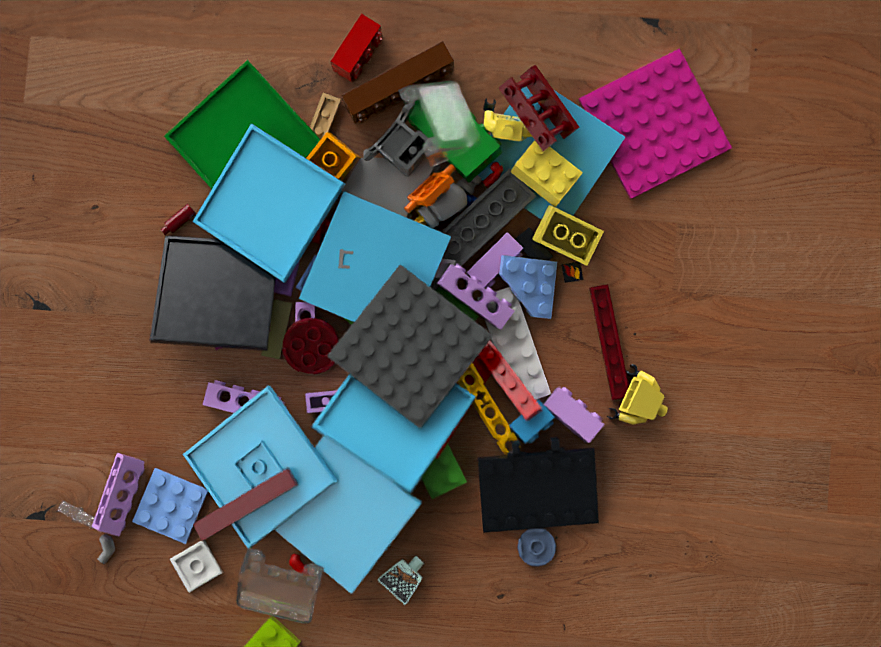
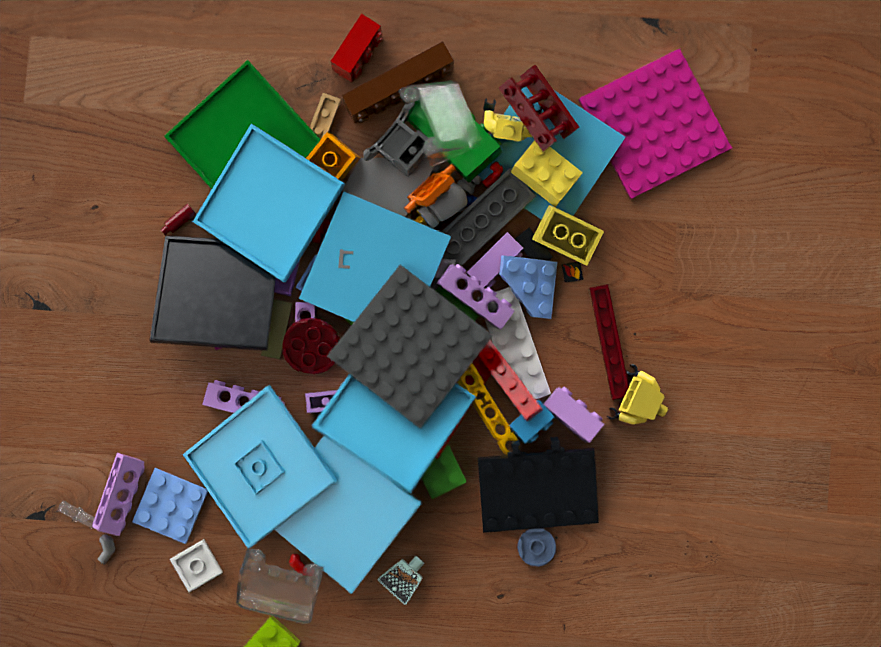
(245, 504): dark red tile -> none

